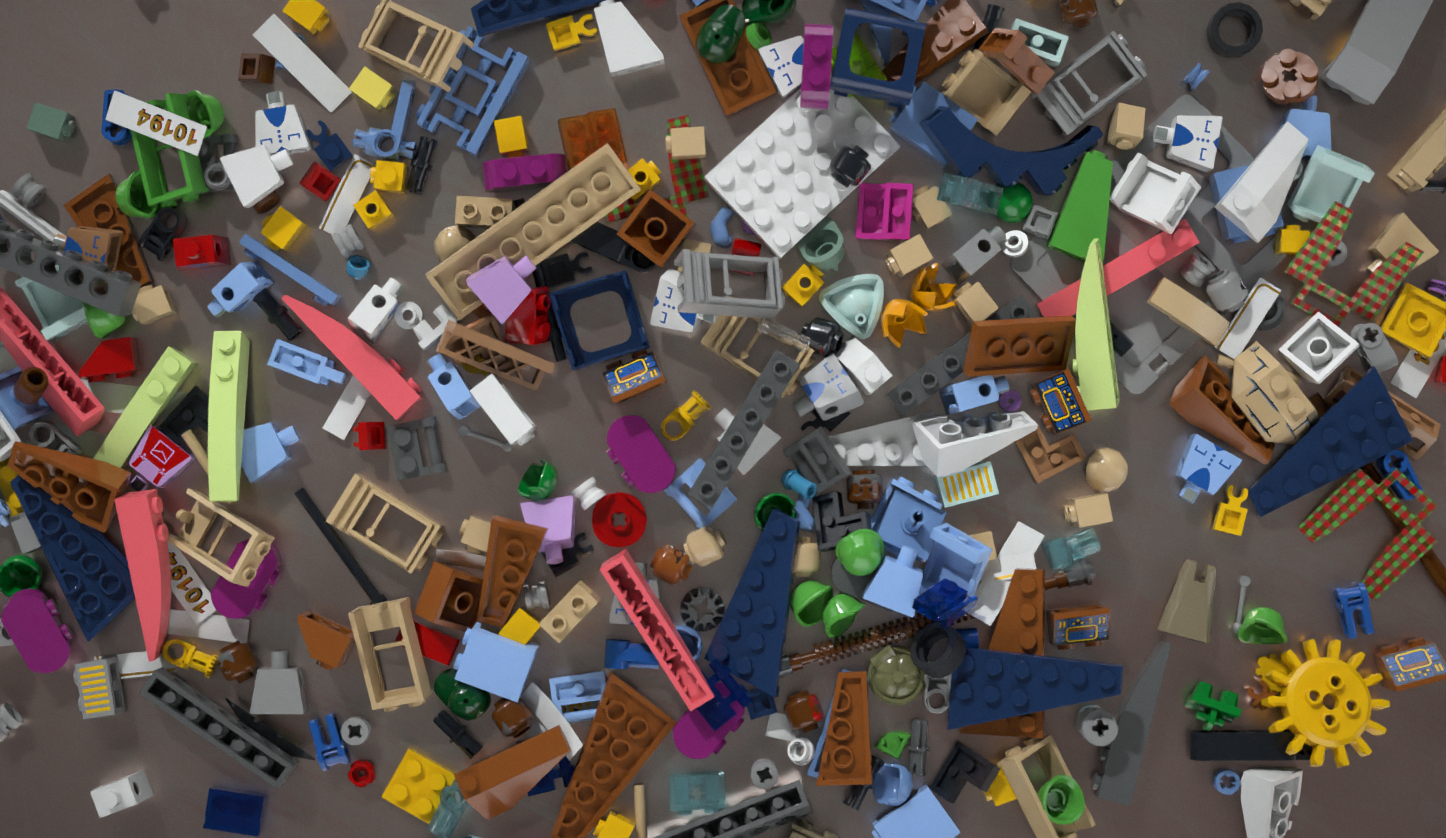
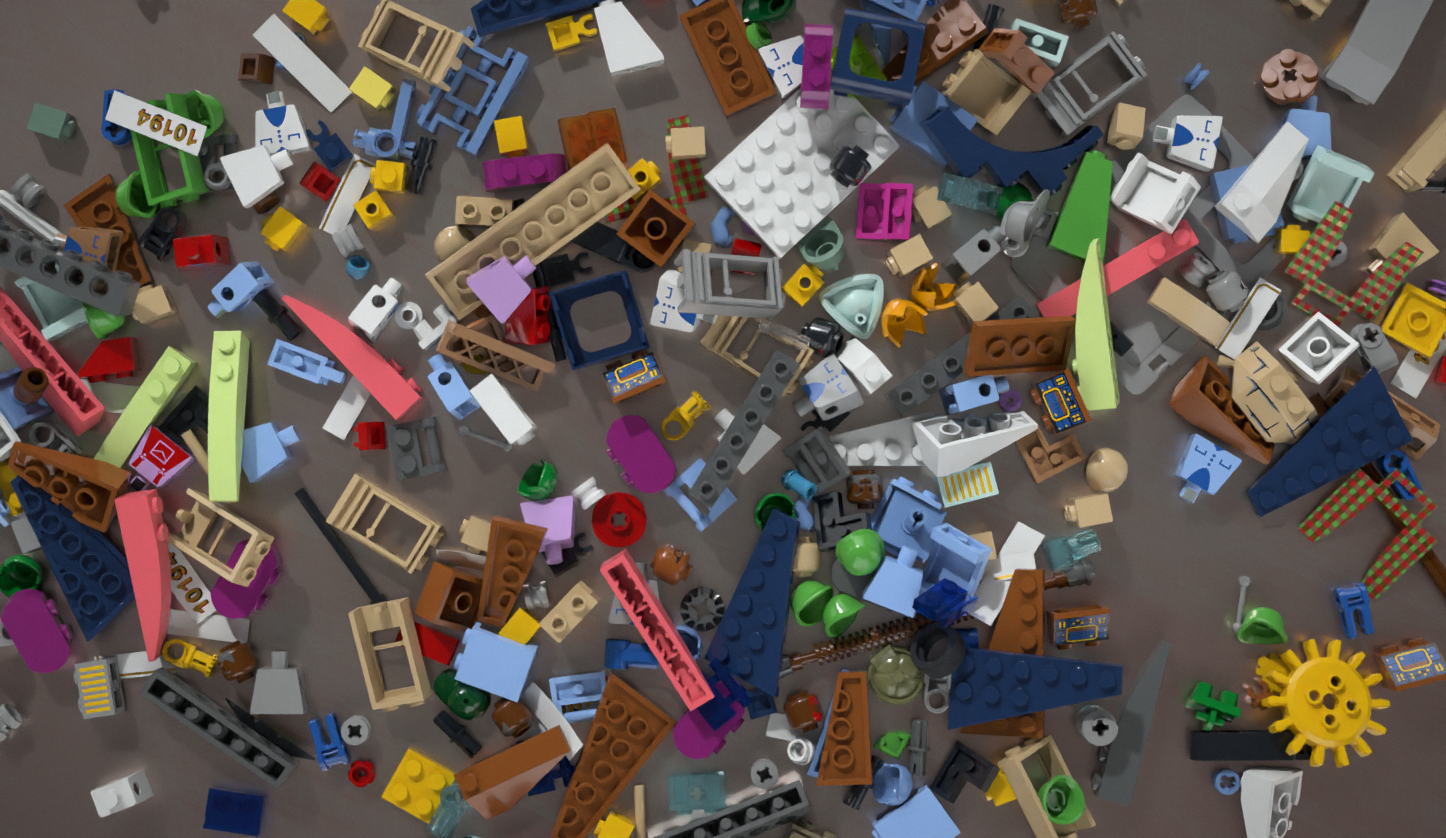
(321, 293): medium blue plate -> none
(326, 640): dark orange slope -> none
(705, 546): tan head -> none
(728, 25): dark green cap -> none
(1022, 219): none -> light grey piece
(1190, 604): dark tan piece -> none
(1230, 516): yellow plate -> none
(1248, 13): black tyre -> none

